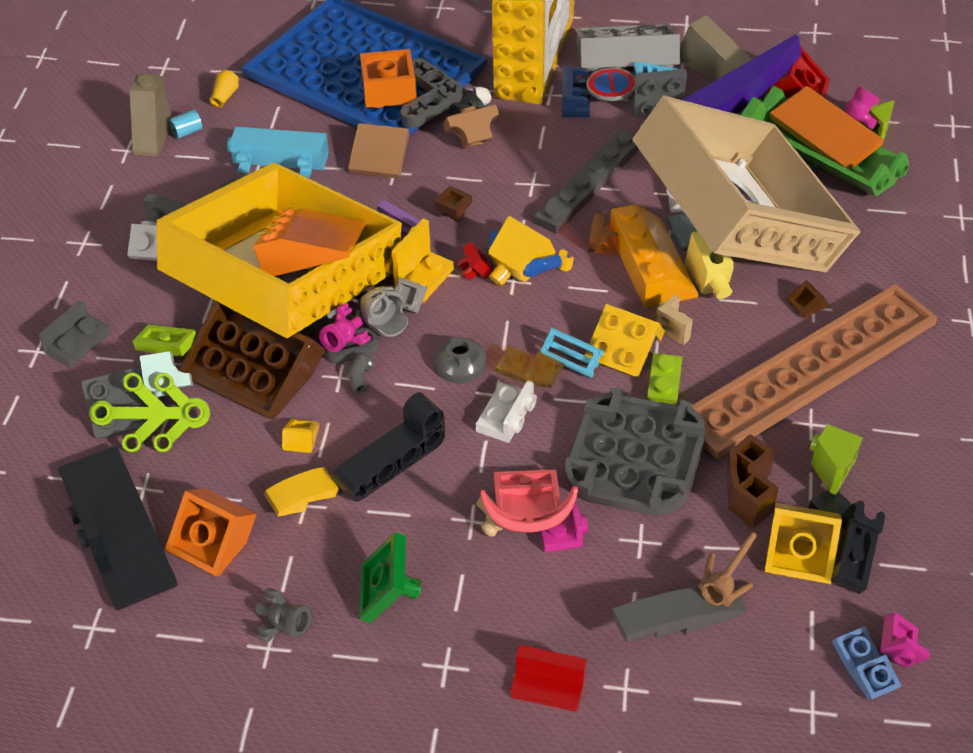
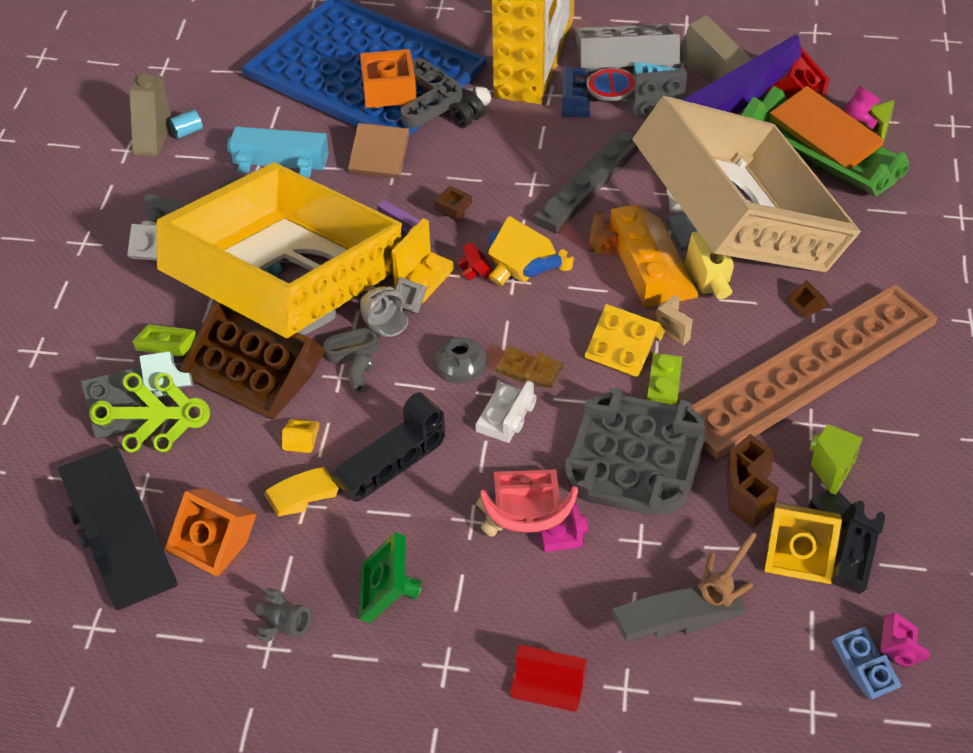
(73, 335): dark grey bracket -> none
(224, 86): yellow cone -> none
(305, 240): orange slope -> none
(343, 331): dark pink piece -> none
(472, 125): medium nougat brick -> none
(592, 362): medium azure tile -> none

